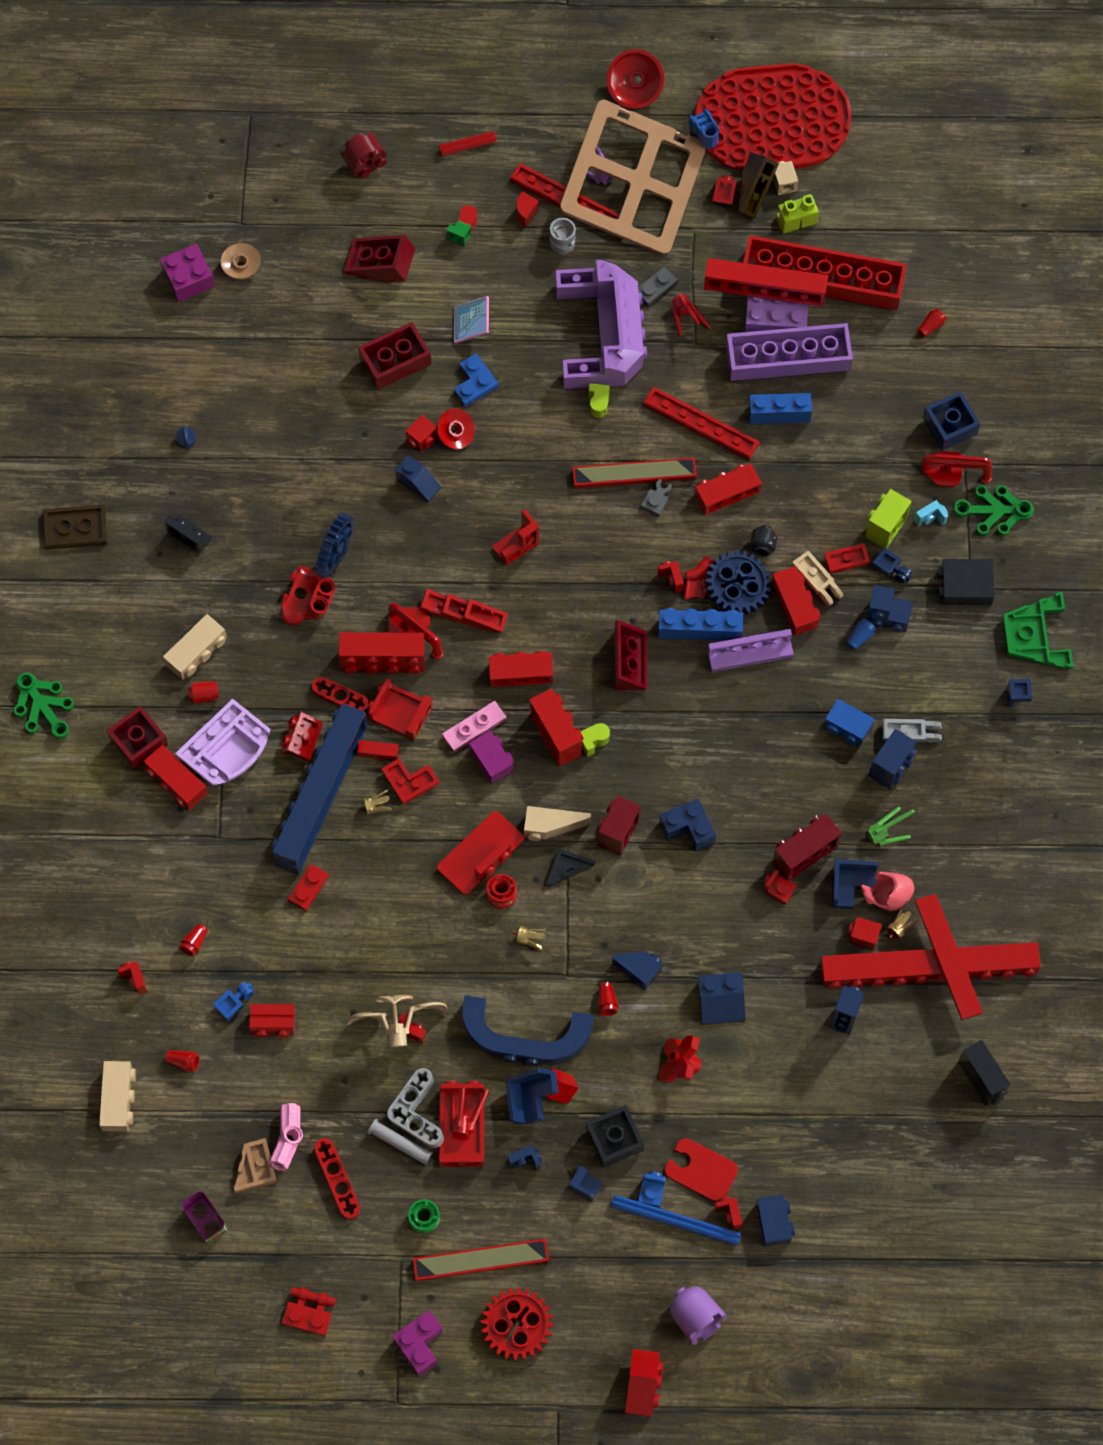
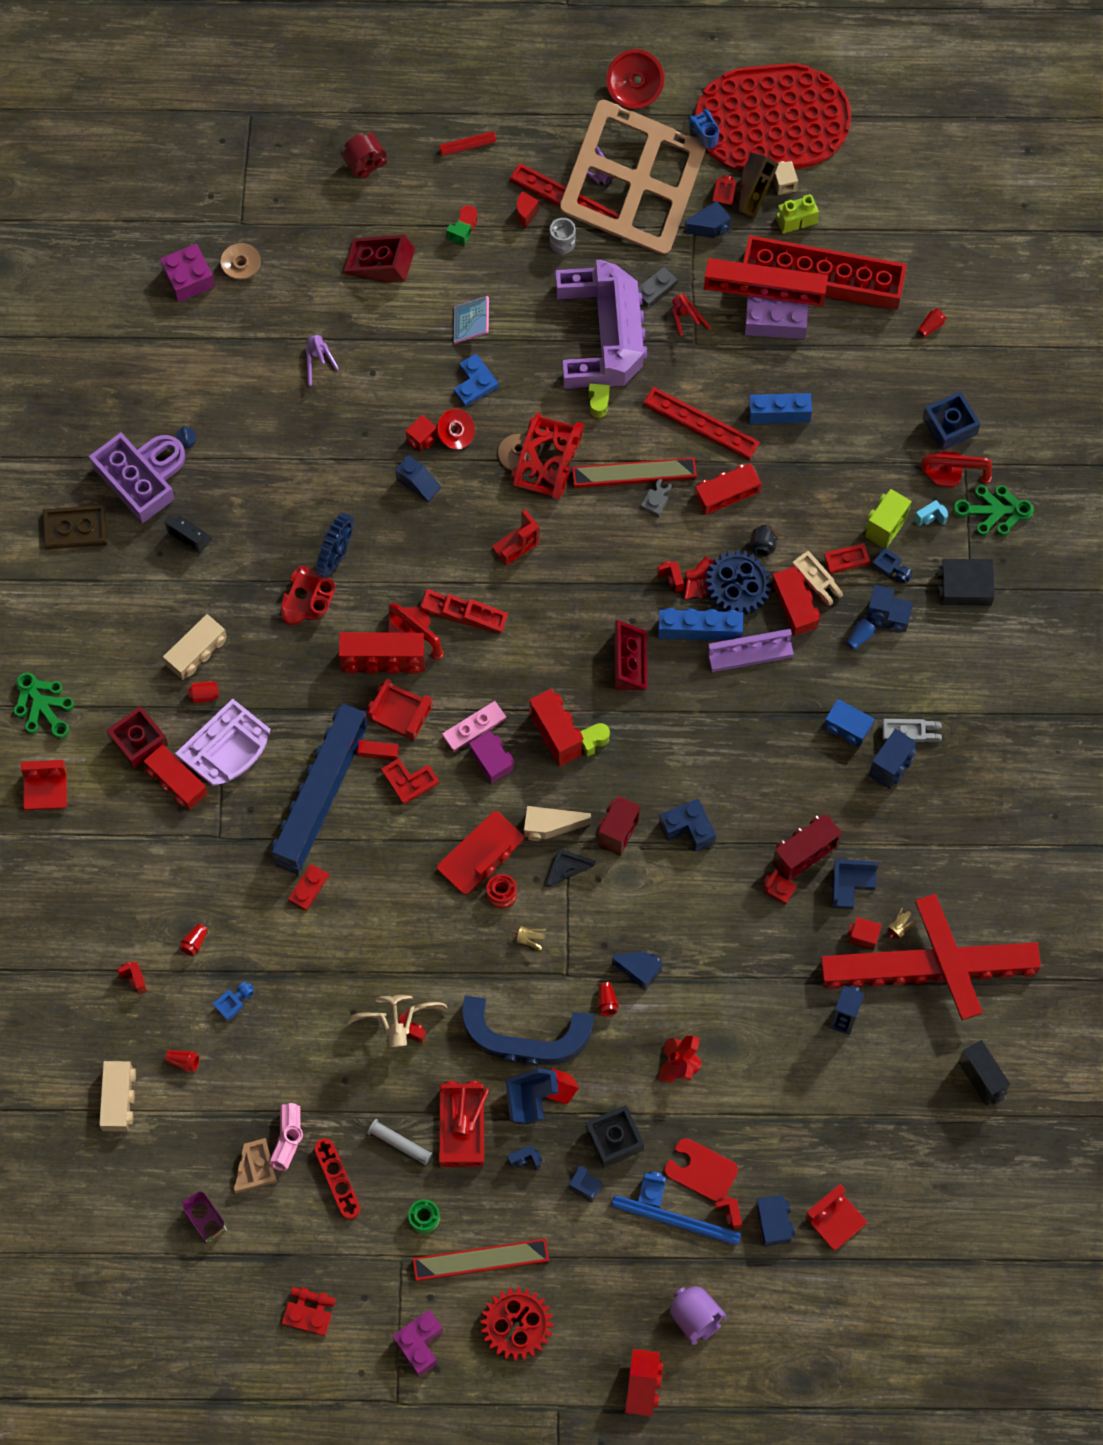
(44, 784): none -> red bracket
(137, 474): none -> medium lavender brick
(272, 1019): red brick -> none
(301, 736): red bracket -> none
(316, 348): none -> medium lavender plant
(324, 694): red beam -> none
(372, 802): pearl gold piece -> none
(394, 355): dark red brick -> none
(408, 1108): light grey beam -> none
(508, 455): none -> medium nougat dish
(520, 669): red brick -> none
(557, 478): none -> red fence
(708, 222): none -> dark blue slope
(721, 998): dark blue slope -> none
(789, 352): medium lavender brick -> none
(835, 1218): none -> red bracket
(878, 831): bright green plant -> none
(890, 891): coral helmet -> none
(1018, 691): dark blue panel -> none
(1027, 633): green wing -> none

